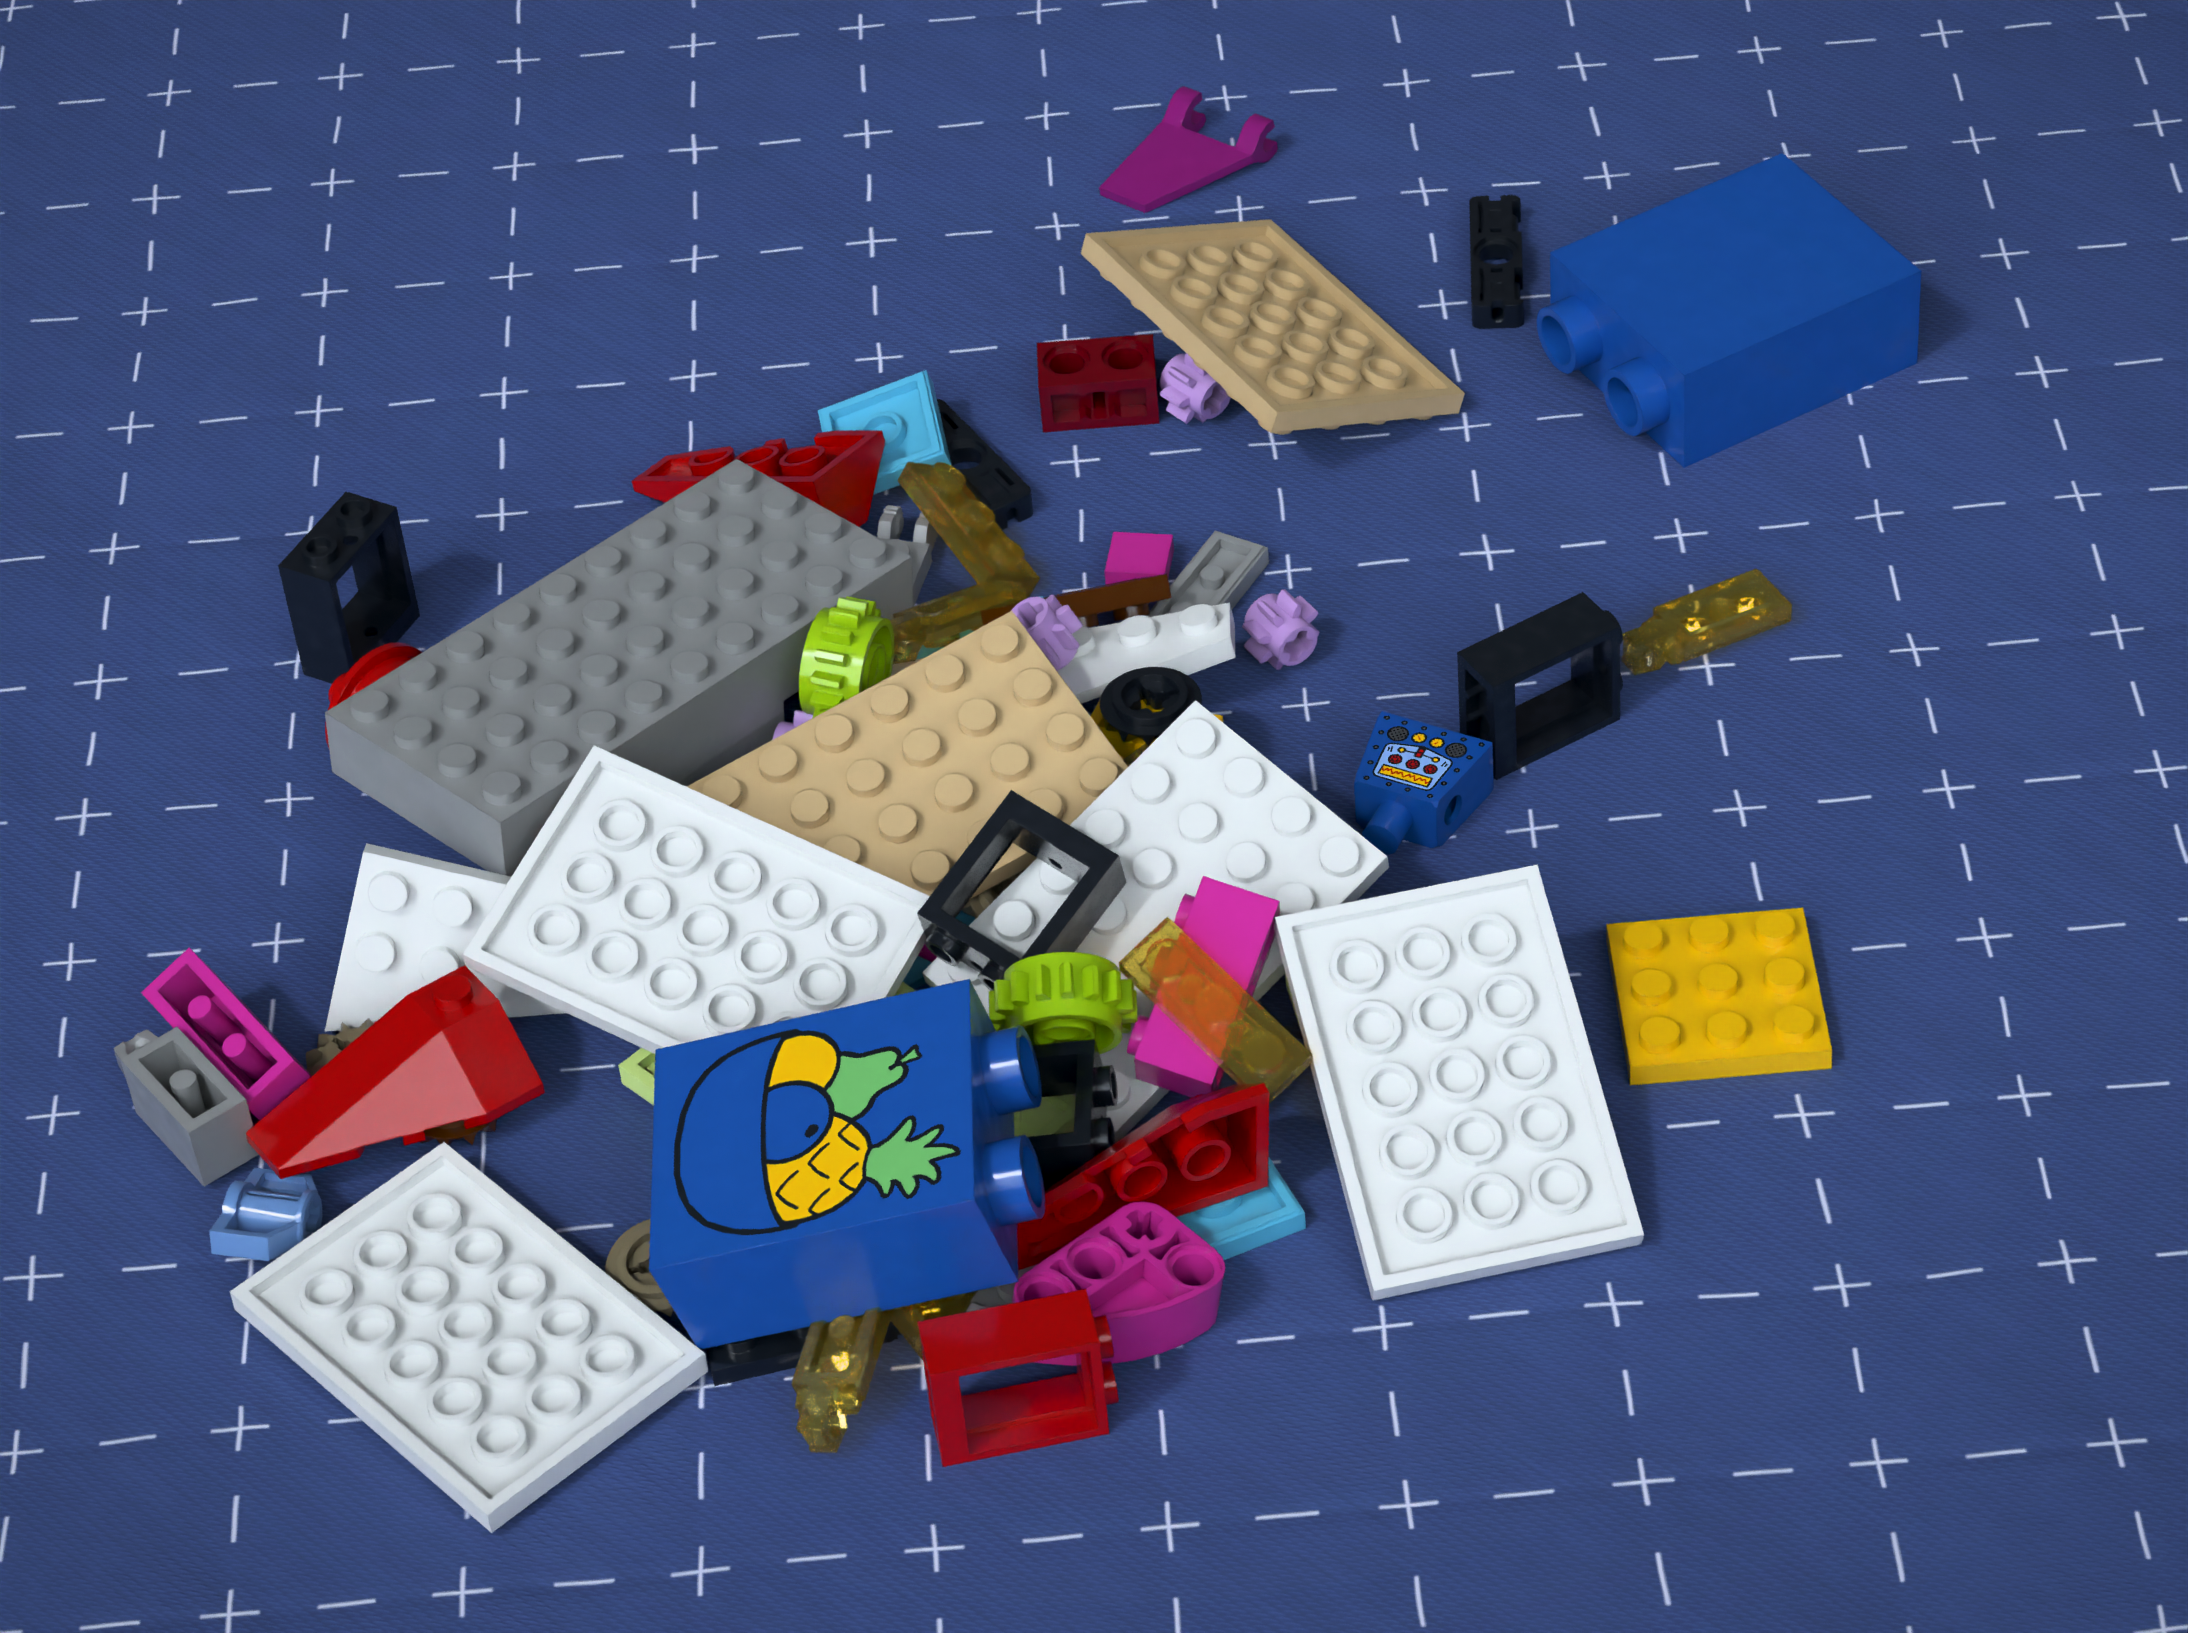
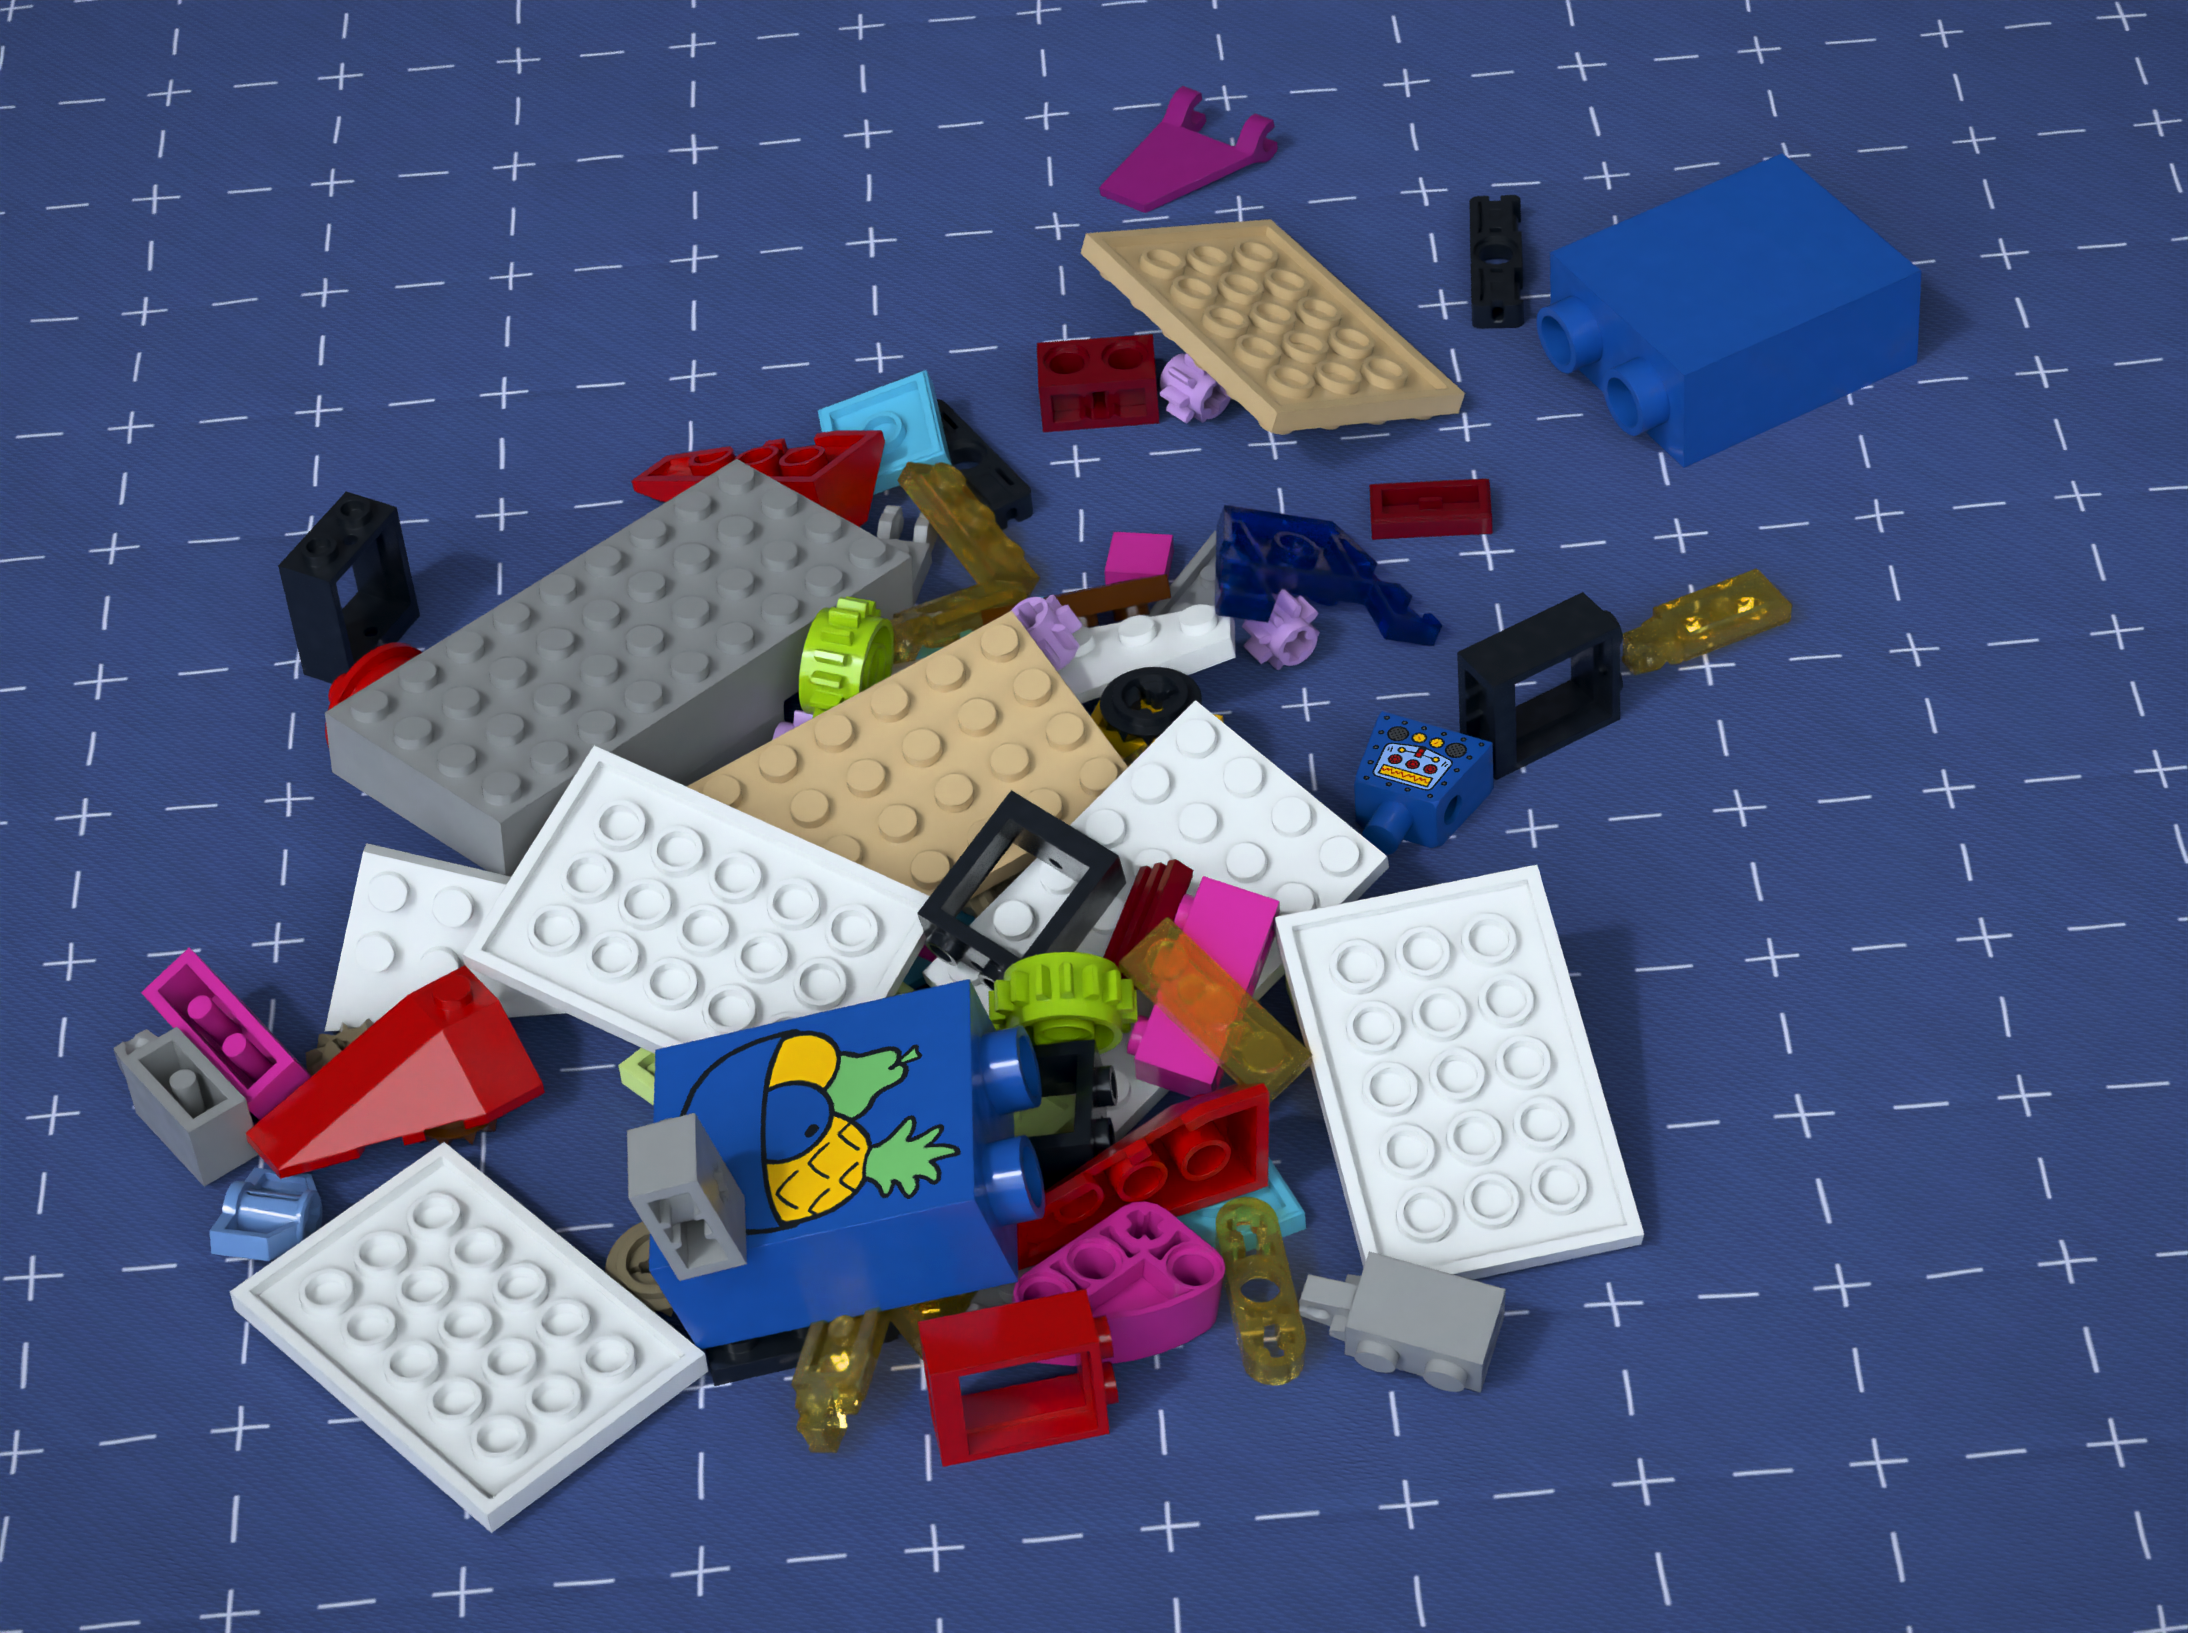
(686, 1196): none -> light grey brick
(1151, 899): none -> dark red tile
(1252, 1316): none -> clear yellow beam
(1306, 557): none -> clear blue wing
(1411, 1320): none -> light grey hinge
(1430, 509): none -> dark red tile
(1718, 996): yellow plate -> none

